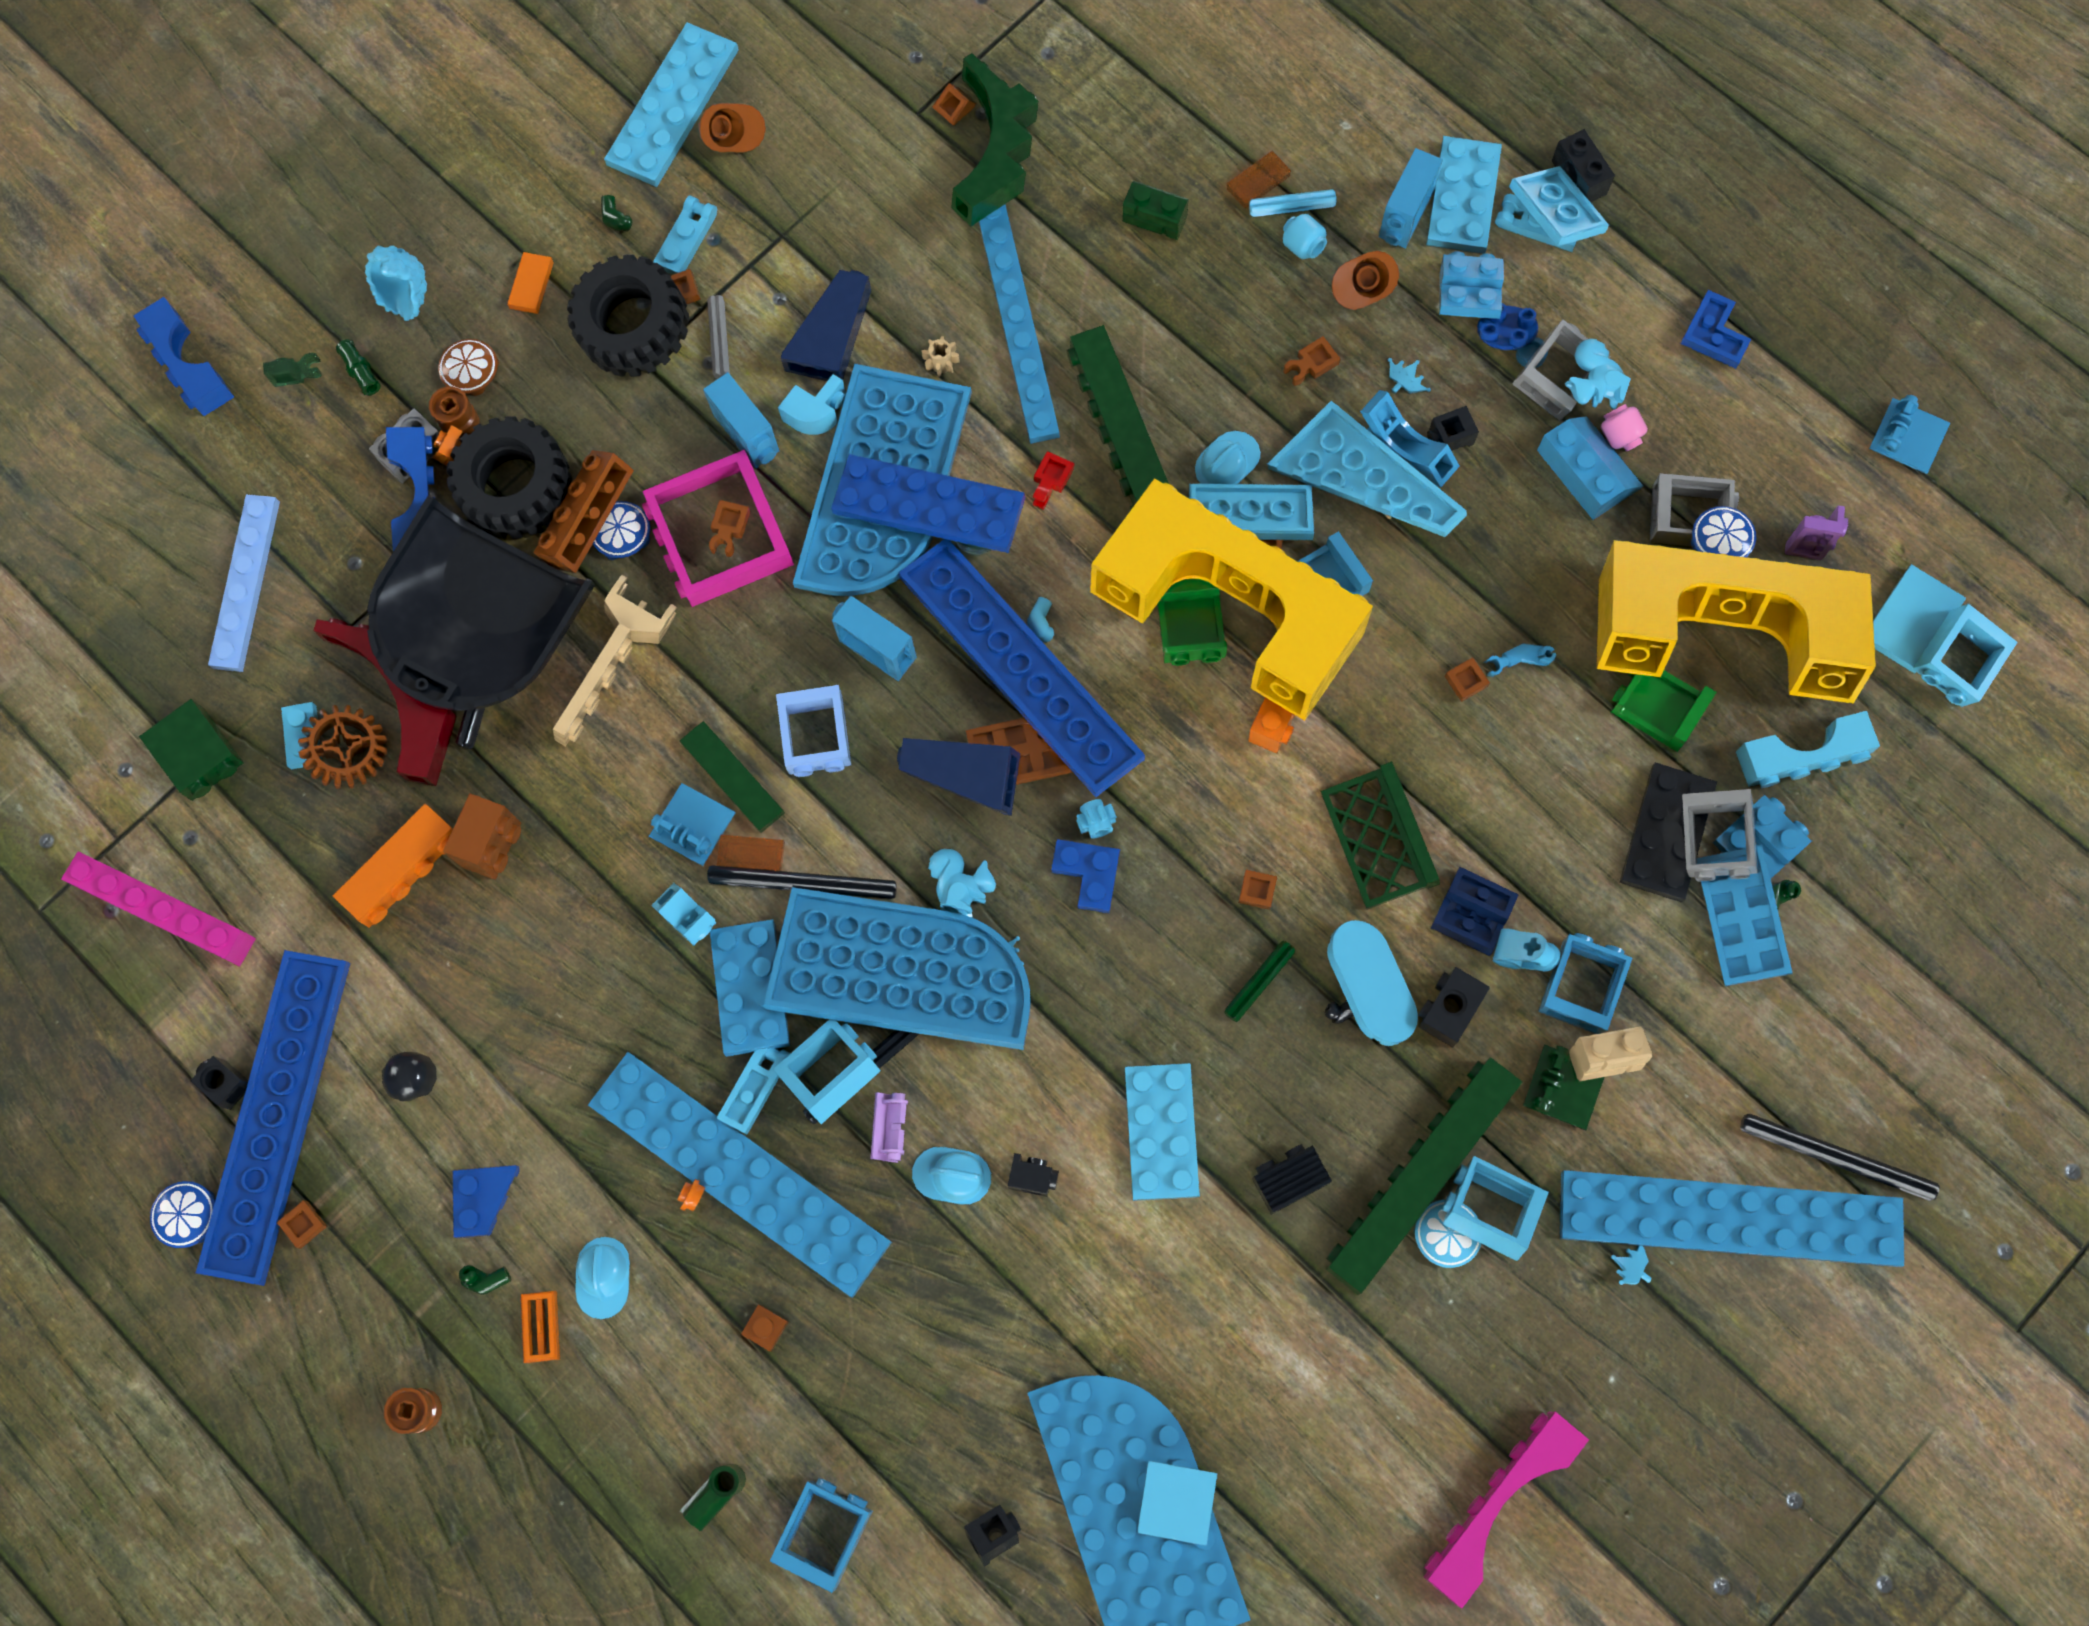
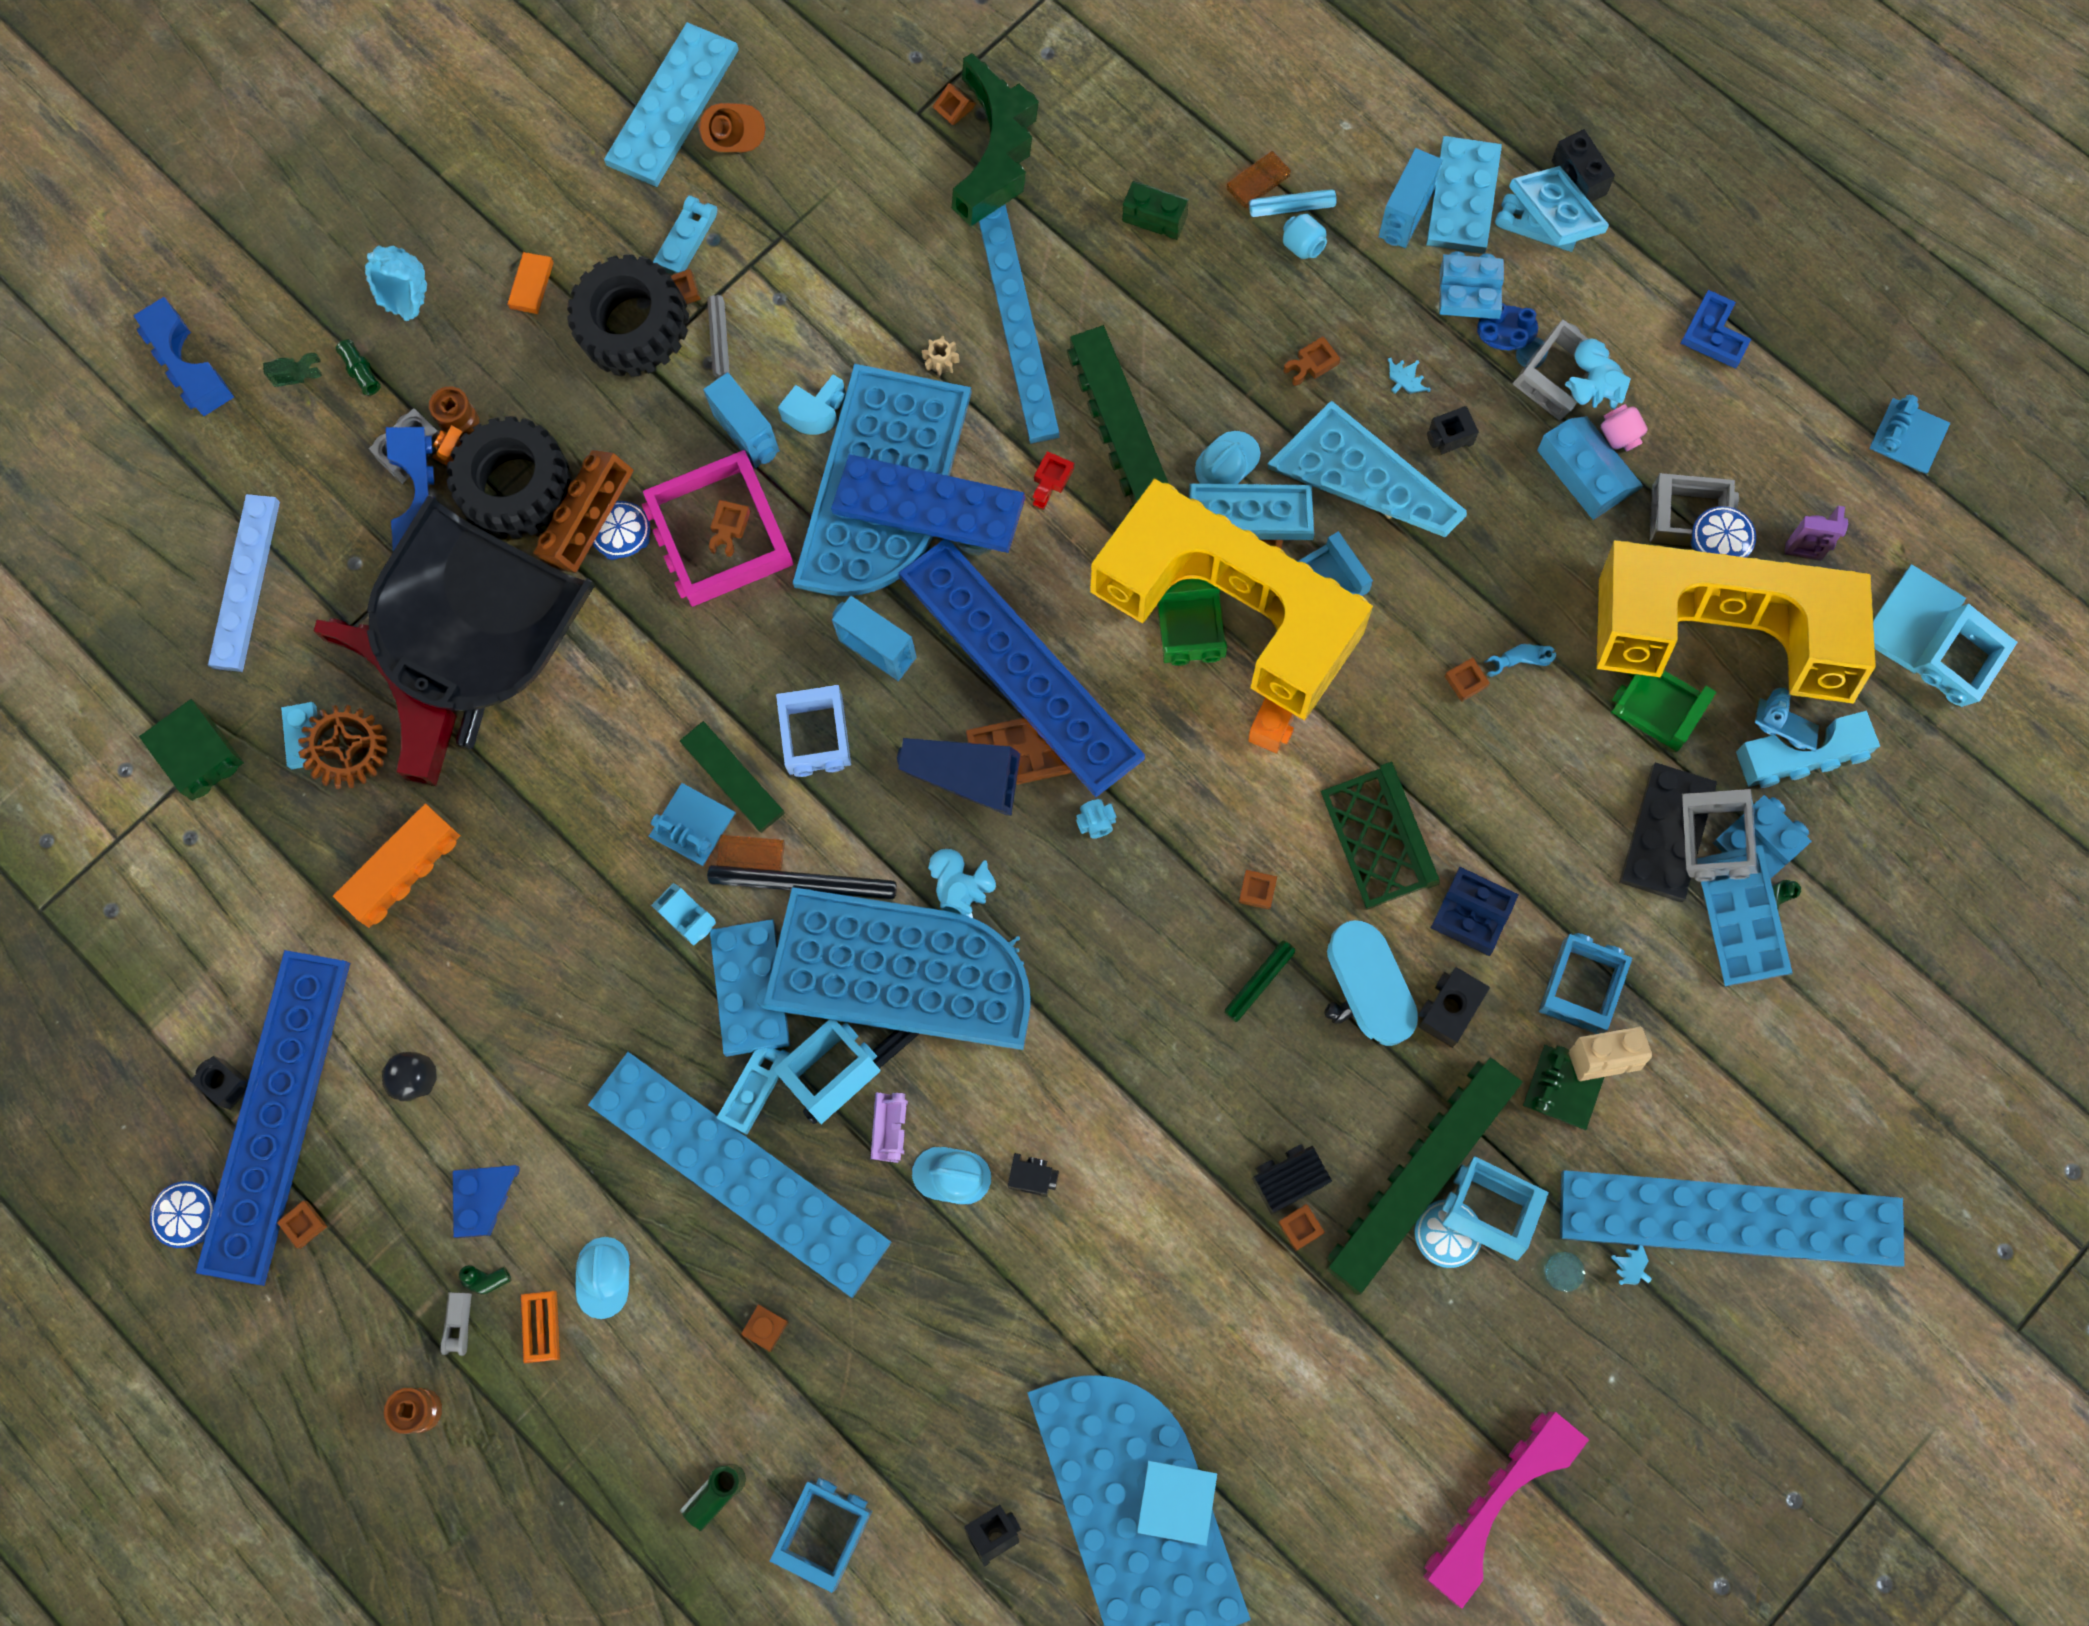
(158, 908): dark pink arch -> none
(456, 1317): none -> light grey bar
(468, 366): dish -> none
(483, 837): dark orange brick -> none
(613, 217): dark green arm -> none
(631, 625): tan hinge -> none
(690, 1195): orange plate -> none
(830, 330): dark blue slope -> none
(1038, 622): medium azure arm -> none
(1095, 865): blue plate -> none
(1161, 1132): medium azure plate -> none
(1301, 1227): none -> dark orange plate
(1365, 280): dark orange piece -> none
(1425, 455): dark azure arch -> none
(1525, 951): medium azure piece -> none
(1564, 1271): none -> clear light blue piece
(1774, 718): none -> dark azure hinge
(1840, 1157): black axle -> none

